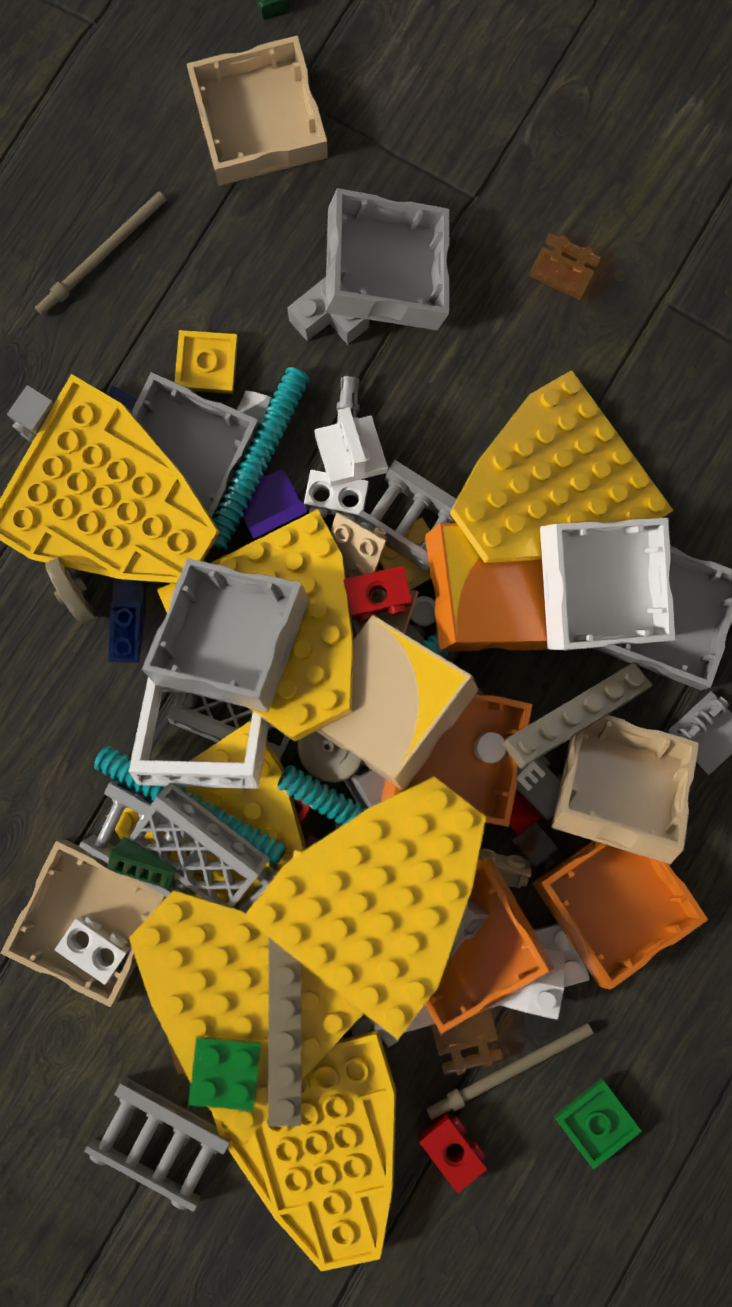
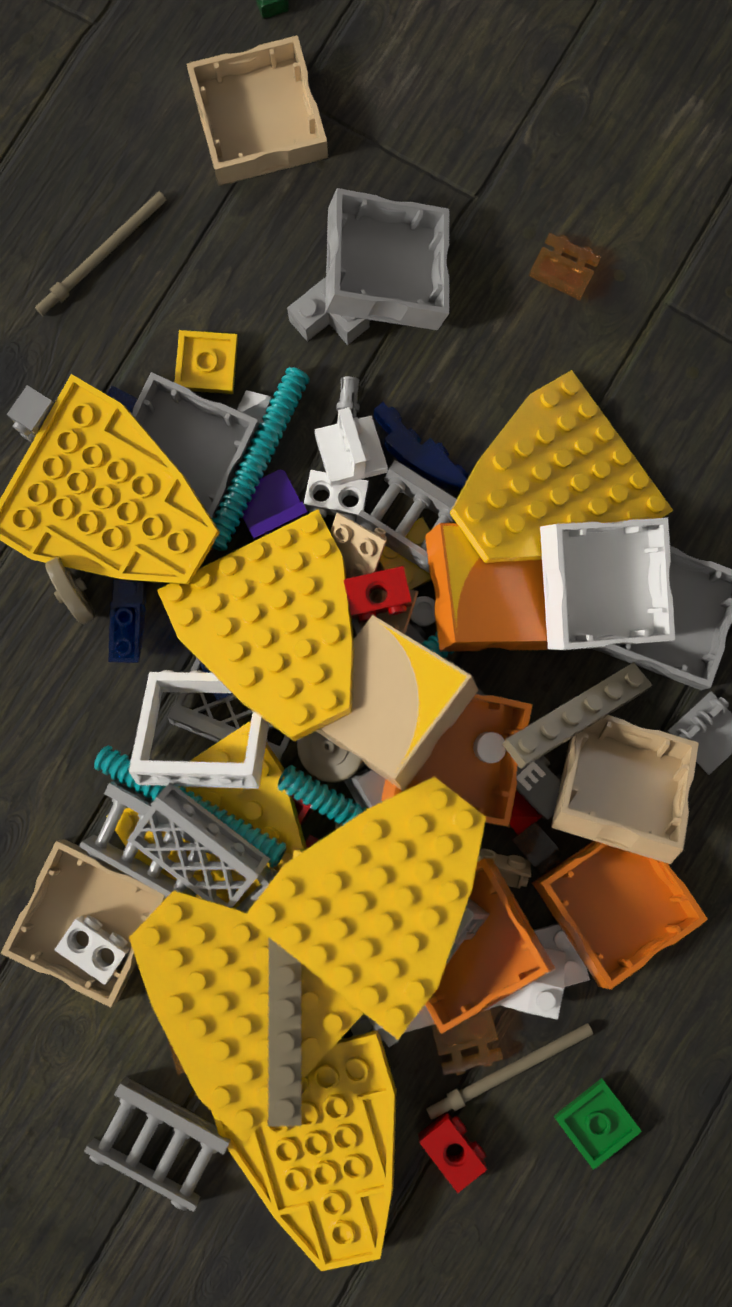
(138, 863): dark green slope -> none
(224, 1073): green plate -> none
(227, 634): light grey tile -> none
(426, 460): none -> clear blue slope

